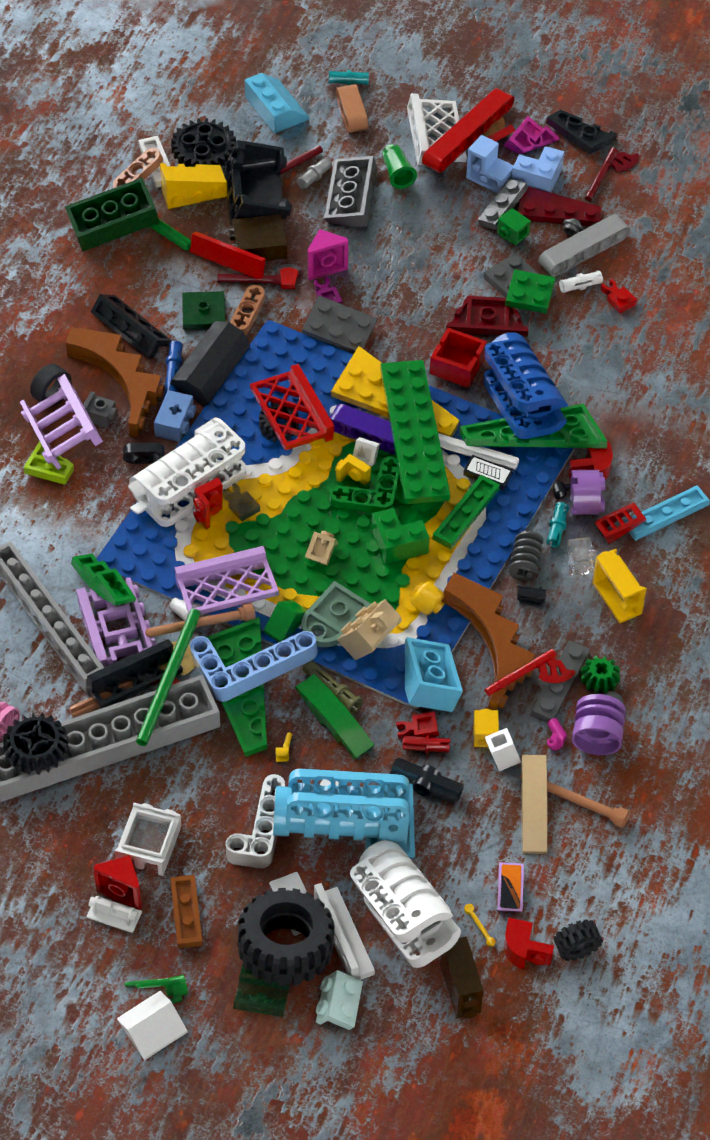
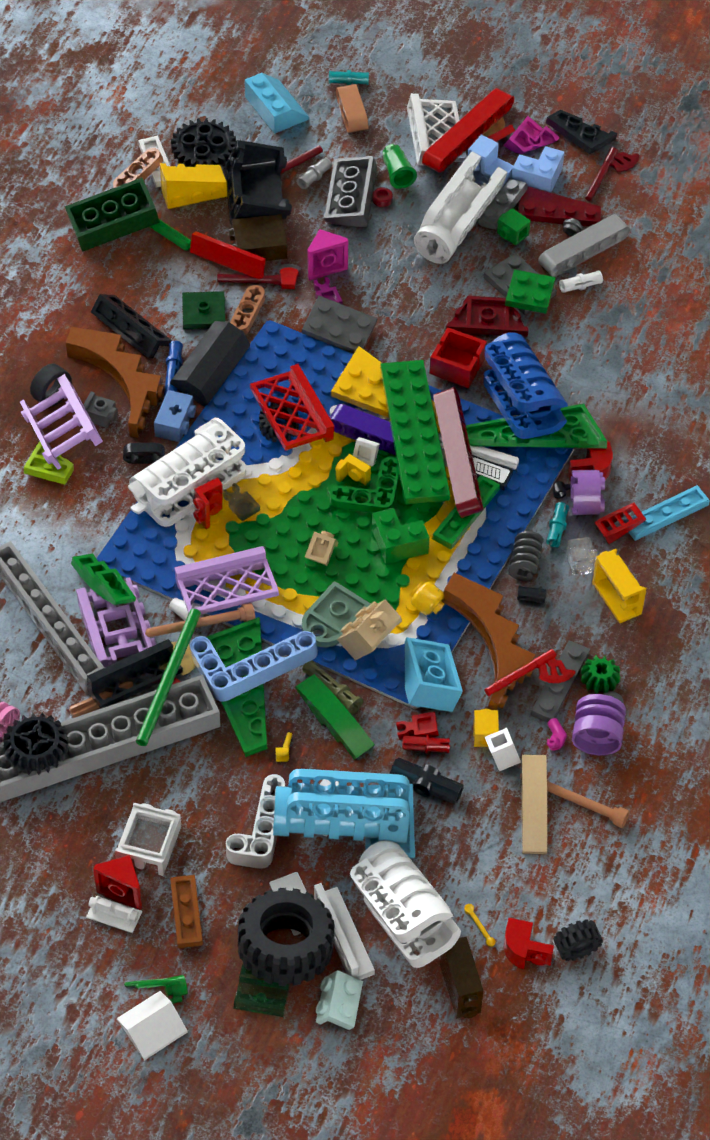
(284, 620): green slope -> none
(382, 197): none -> dark red tile
(456, 211): none -> white piece
(458, 452): none -> beam
(510, 887): slope -> none
(620, 298): red plate -> none

